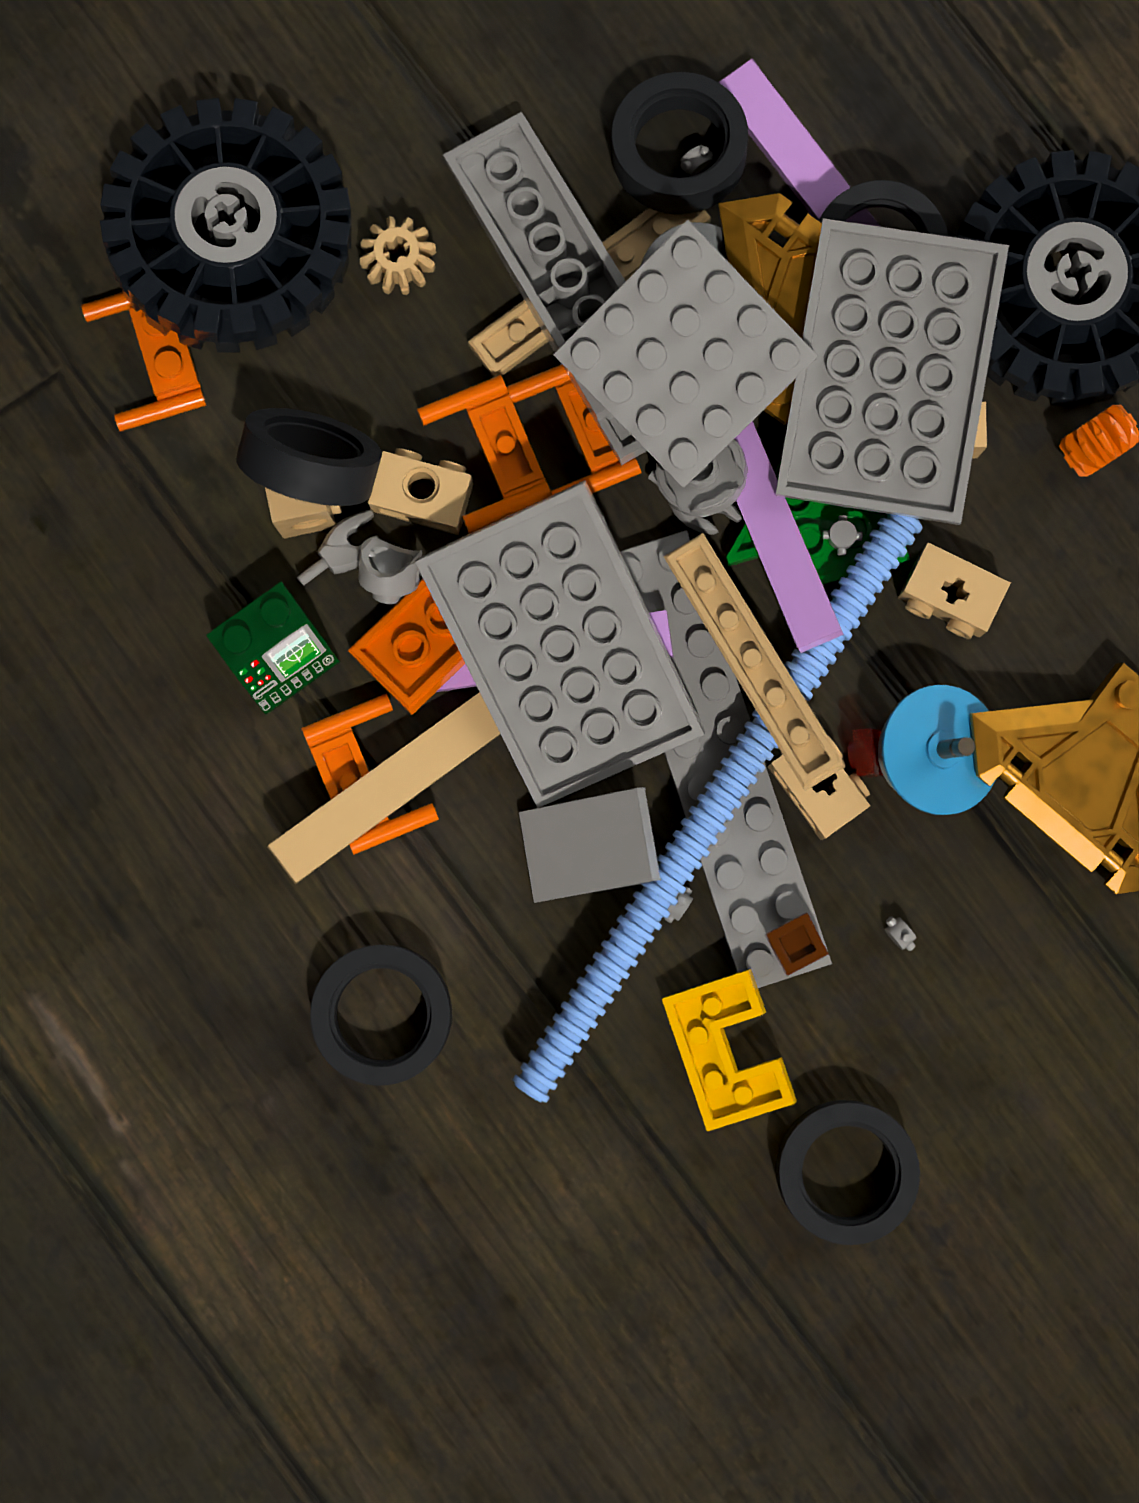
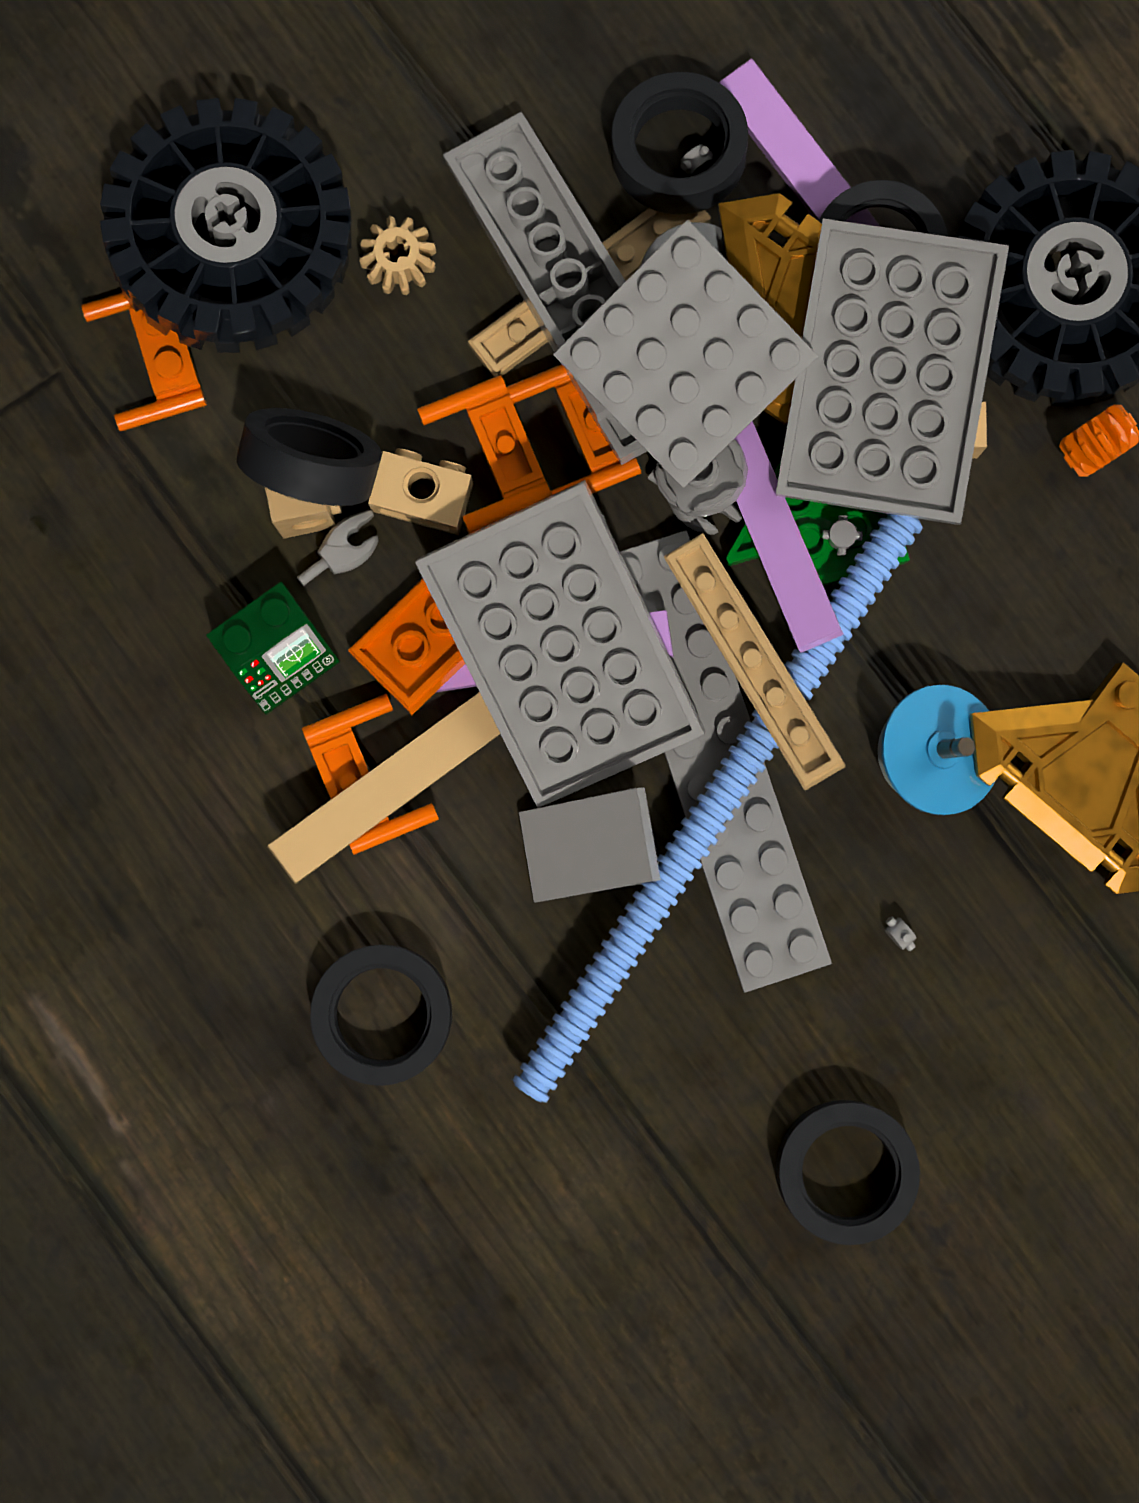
(387, 570): light grey piece -> none
(677, 911): light grey piece -> none
(718, 1086): yellow plate -> none
(796, 944): reddish brown plate -> none
(824, 811): tan brick -> none
(864, 752): clear red plate -> none
(978, 592): tan brick -> none

